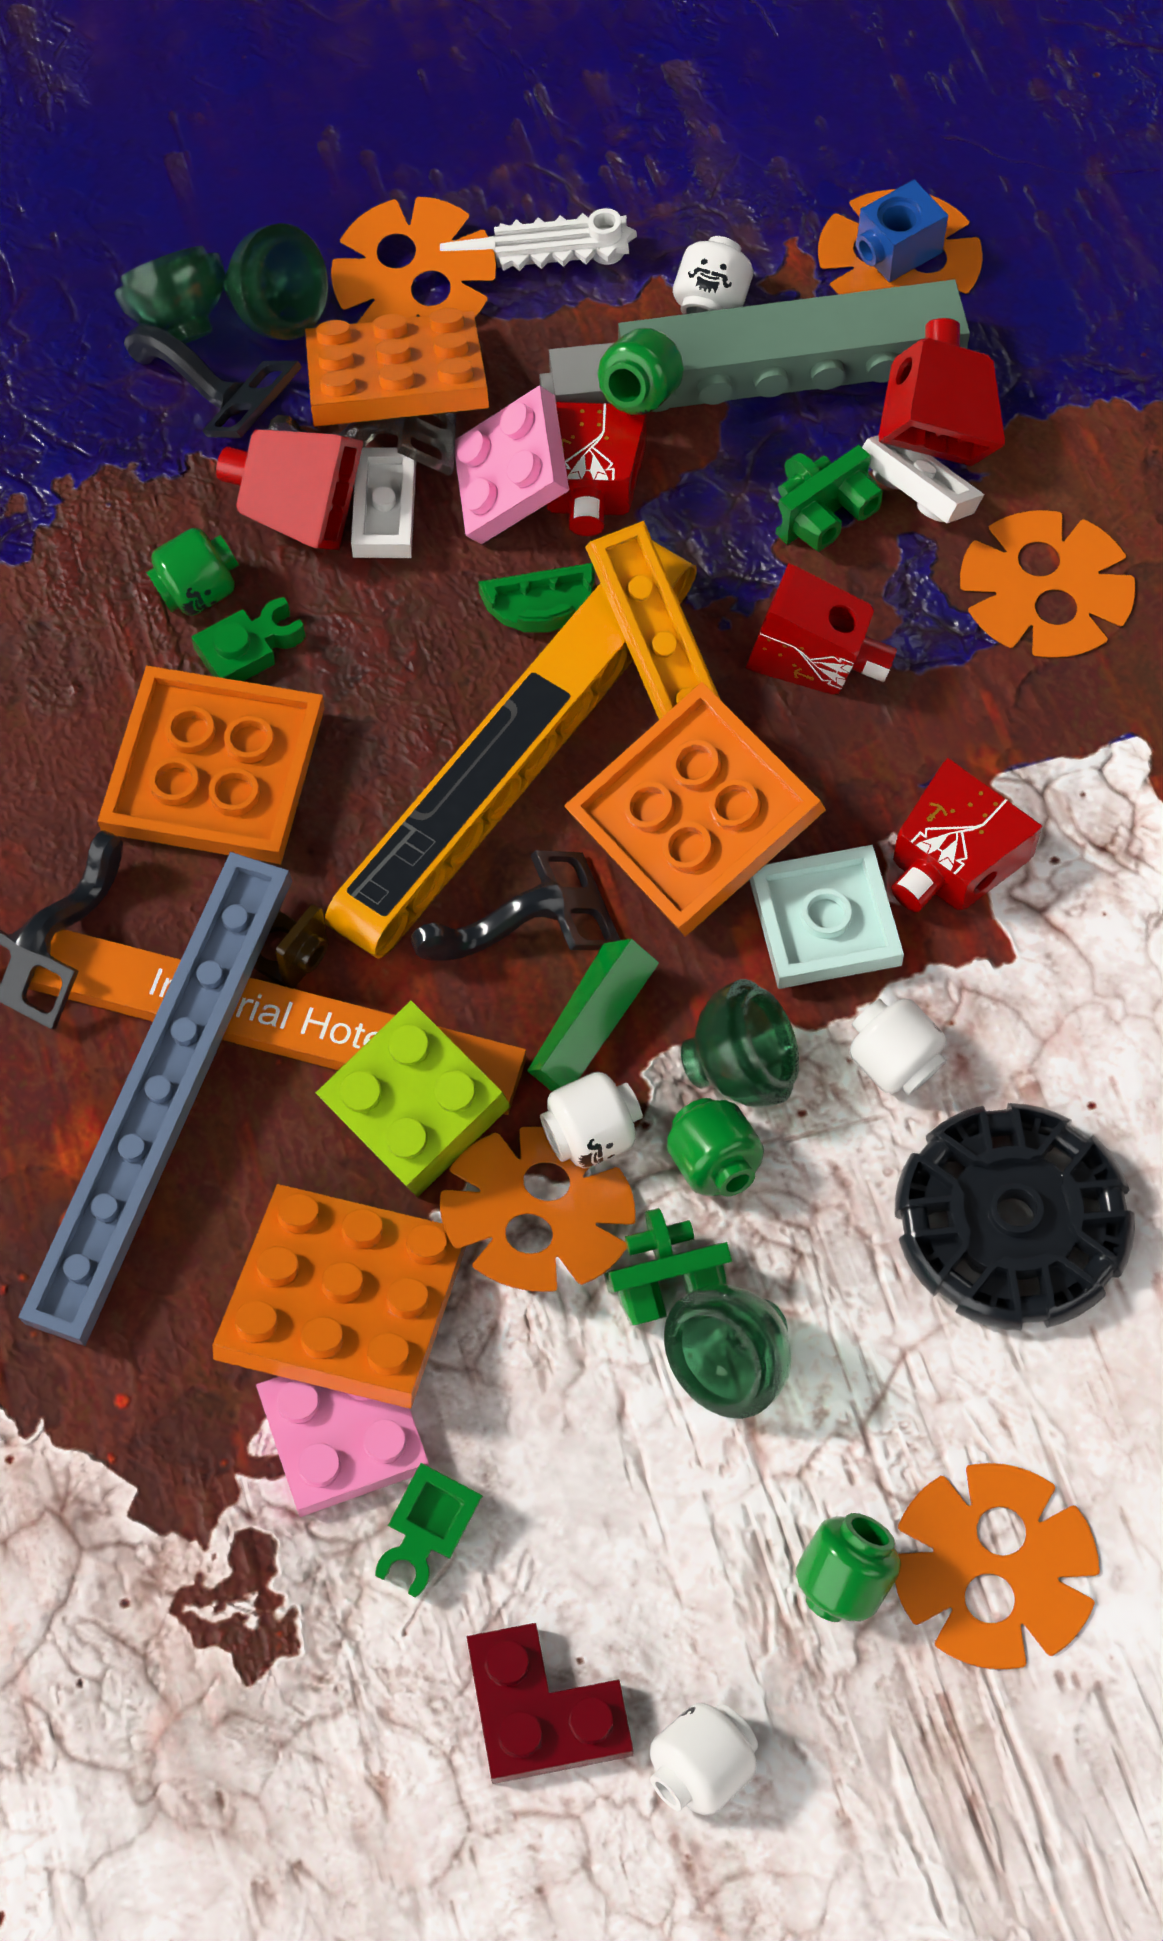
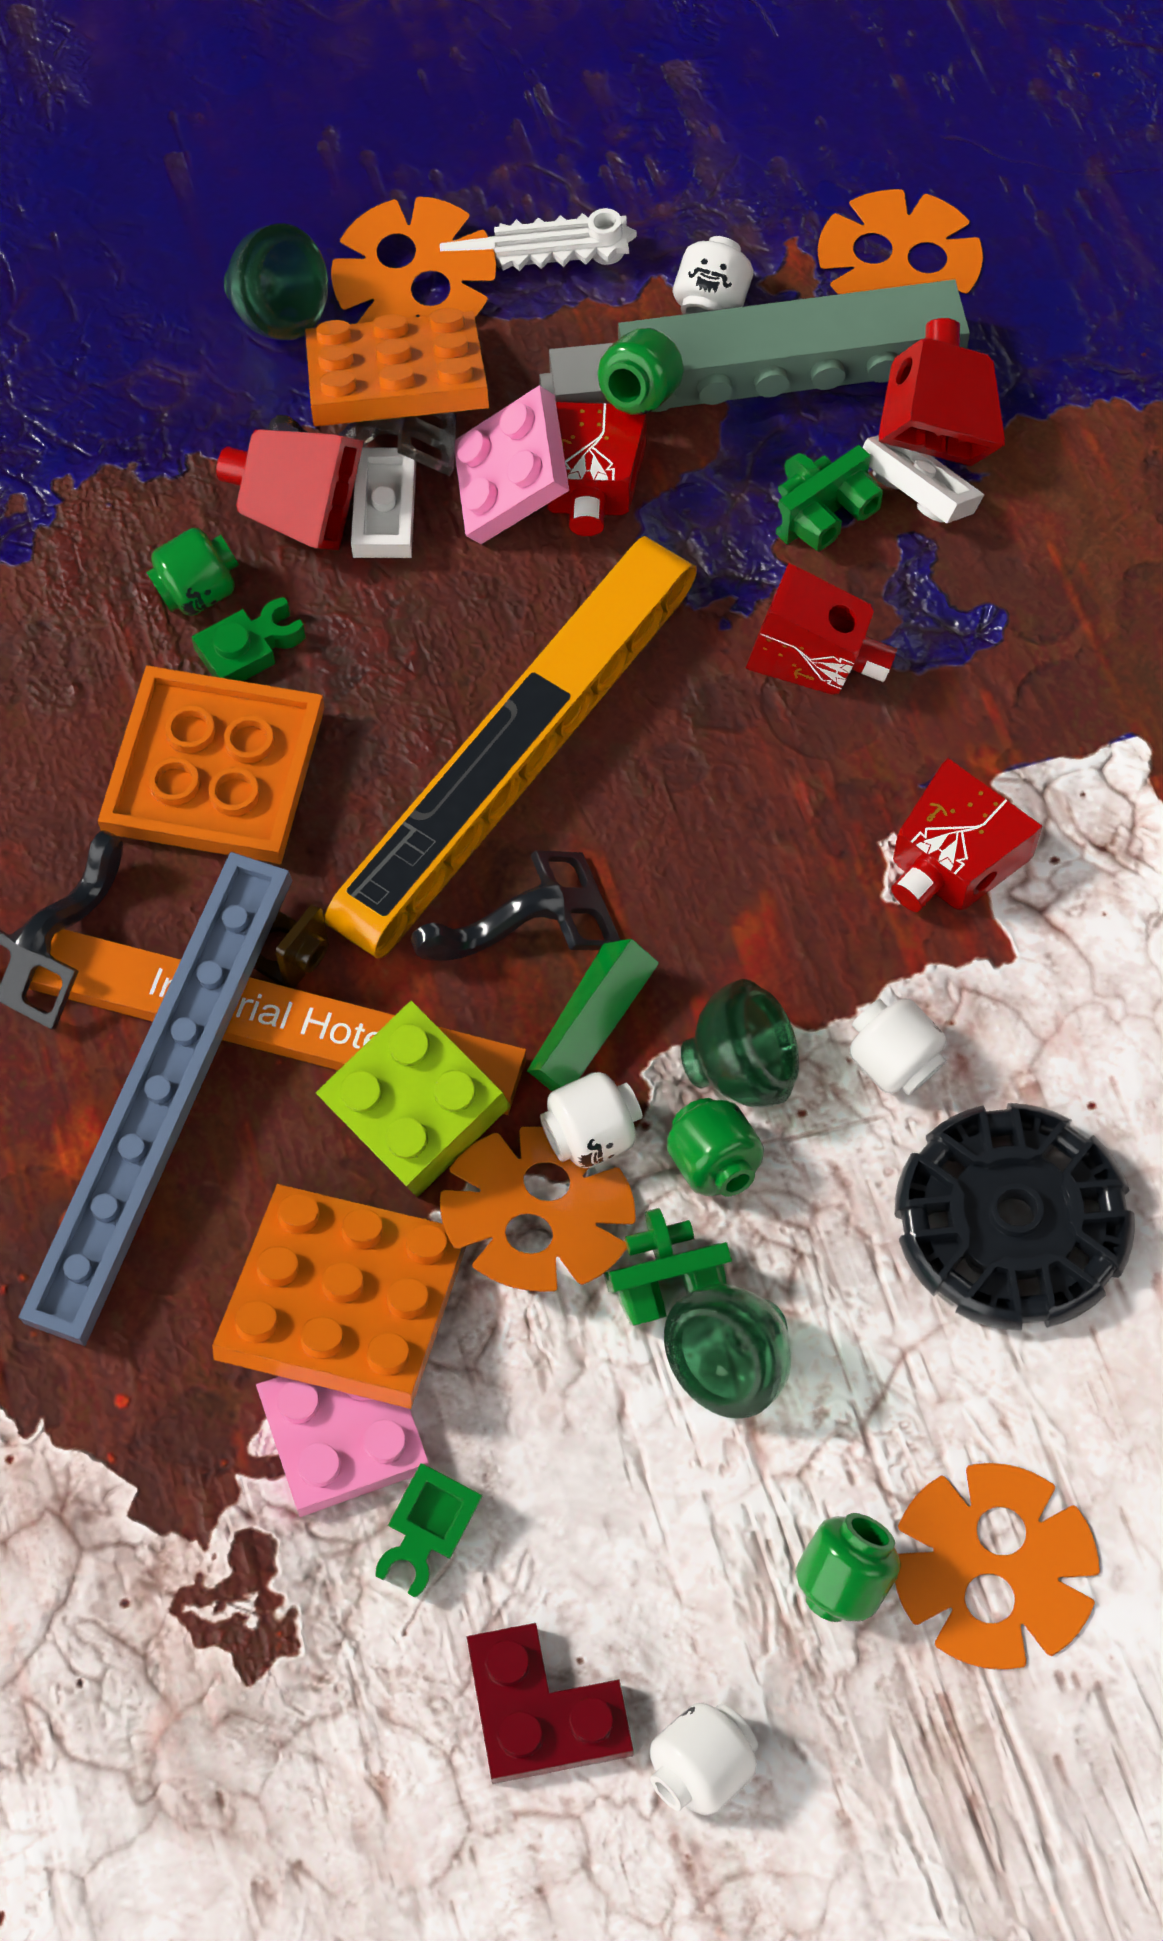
(149, 342): black piece -> none
(174, 292): clear green piece -> none
(538, 599): green plate -> none
(649, 616): light orange tile -> none
(694, 808): orange plate -> none
(826, 917): light aqua plate -> none
(901, 231): blue brick -> none
(1013, 607): orange piece -> none

